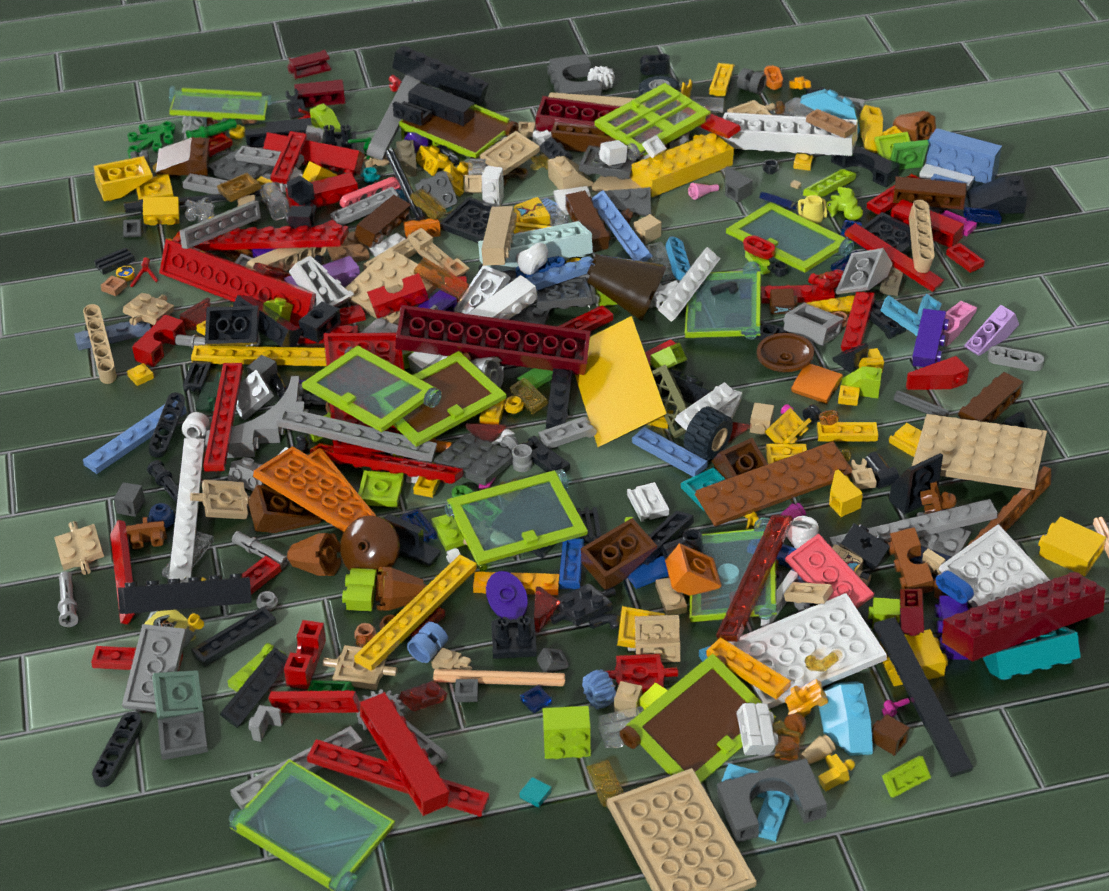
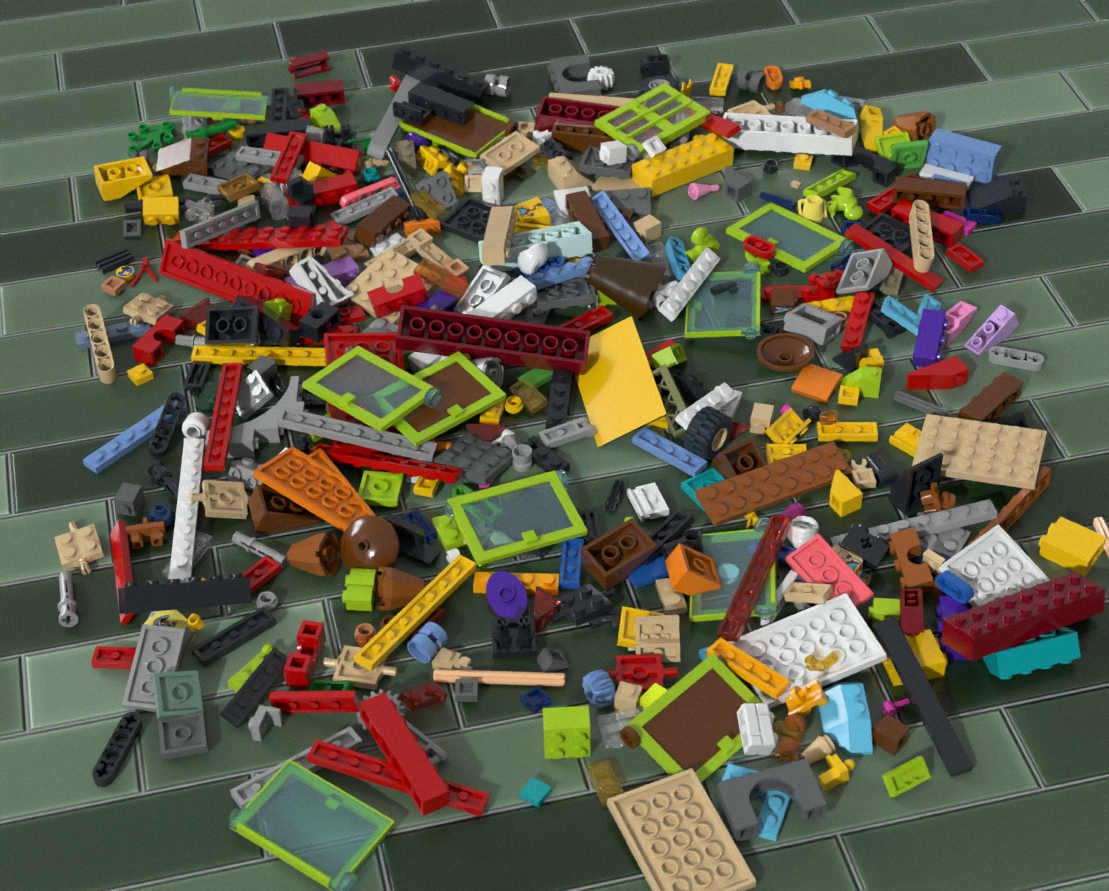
(278, 106): none -> black plate
(498, 85): none -> light grey wheel
(614, 496): none -> black axle
(701, 240): none -> lime animal

